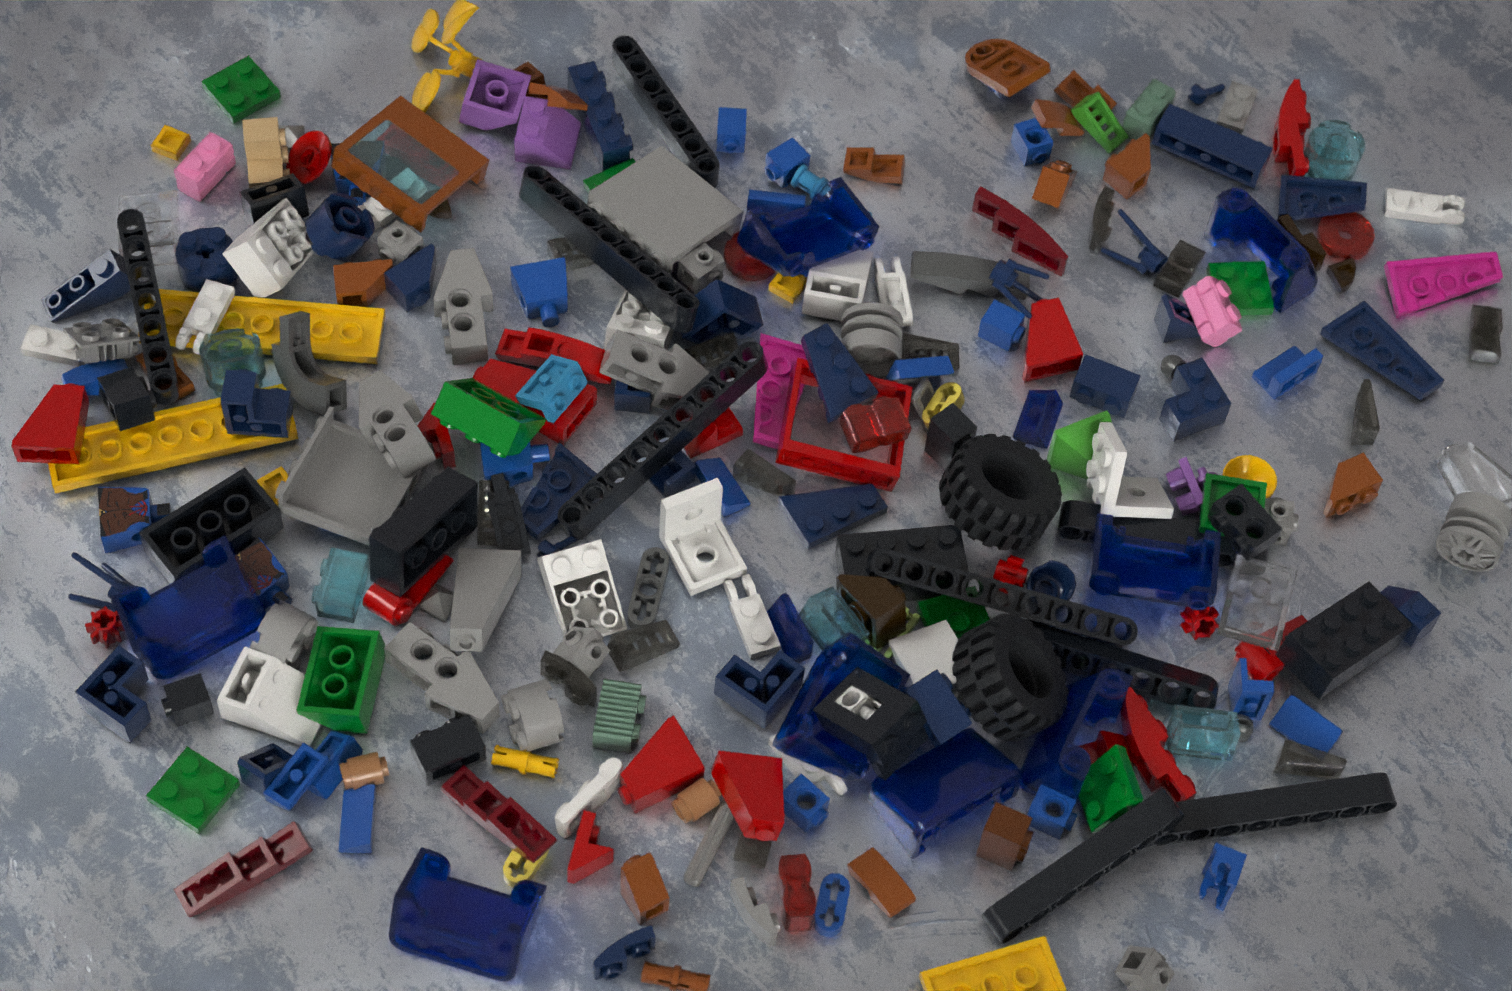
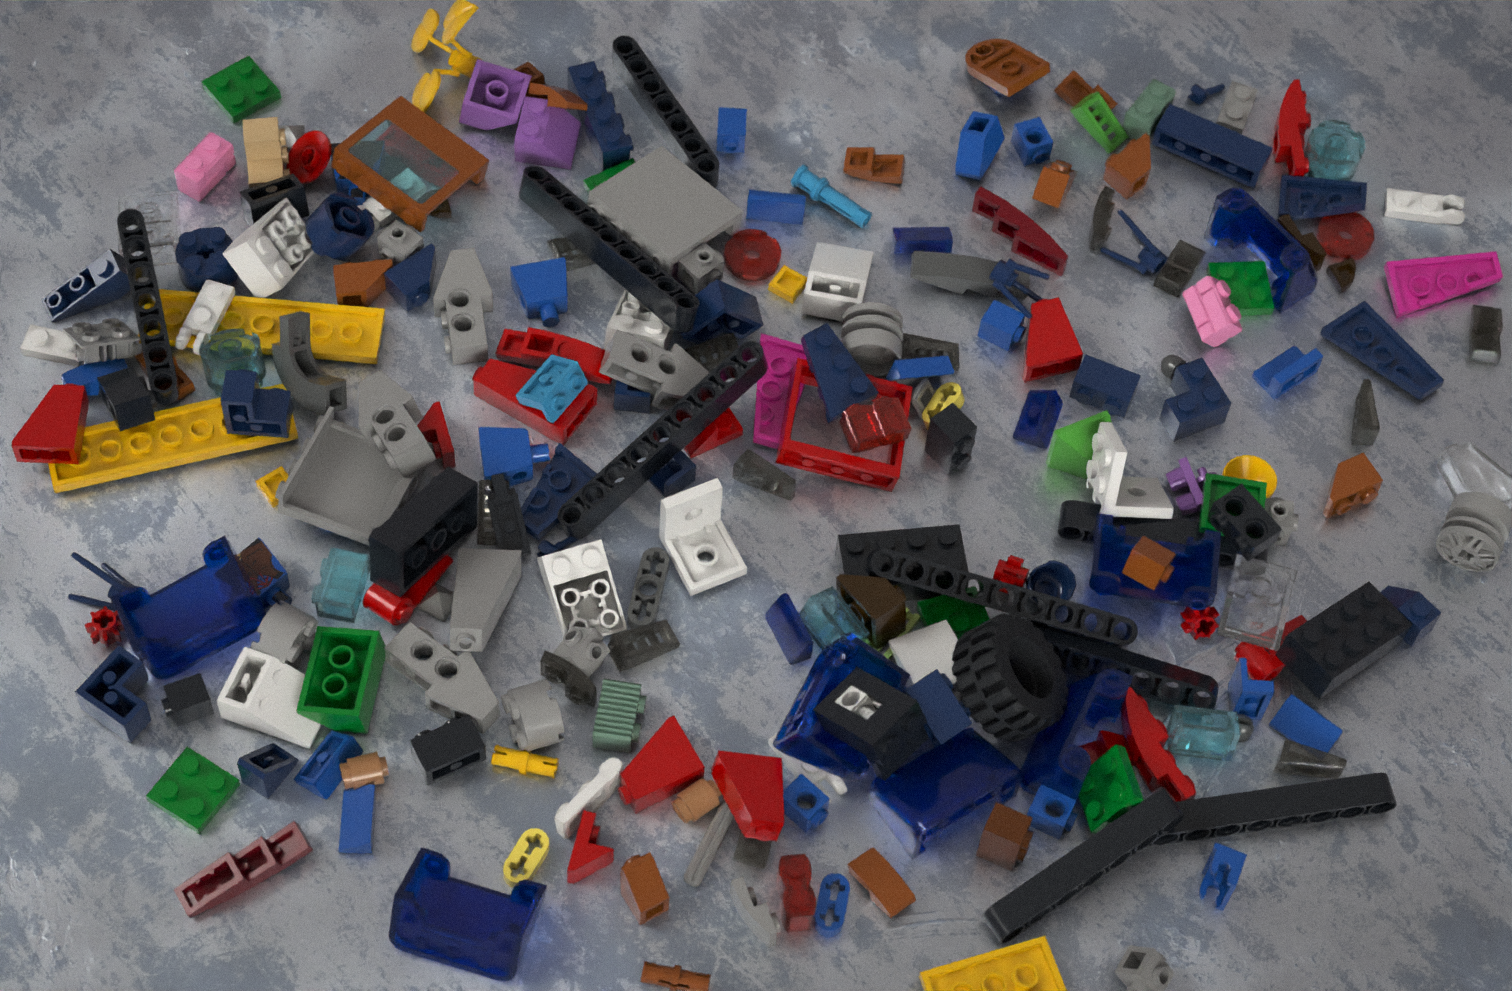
(125, 514): torso -> none
(171, 142): yellow tile -> none
(229, 509): black brick -> none
(295, 777): blue slope -> none
(486, 416): green slope -> none
(498, 814): dark red slope -> none
(613, 960): dark blue slope -> none
(732, 497): blue slope -> none
(752, 619): white hinge -> none
(758, 693): dark blue brick -> none
(784, 162): blue brick -> none
(811, 234): clear blue windscreen -> none
(831, 512): dark blue wing -> none
(893, 288): white hinge -> none
(922, 239): none -> clear blue slope
(978, 144): none -> blue slope
(985, 513): black tyre -> none
(1058, 116): dark orange slope -> none
(1149, 563): none -> dark orange brick
(1174, 320): dark blue slope -> none

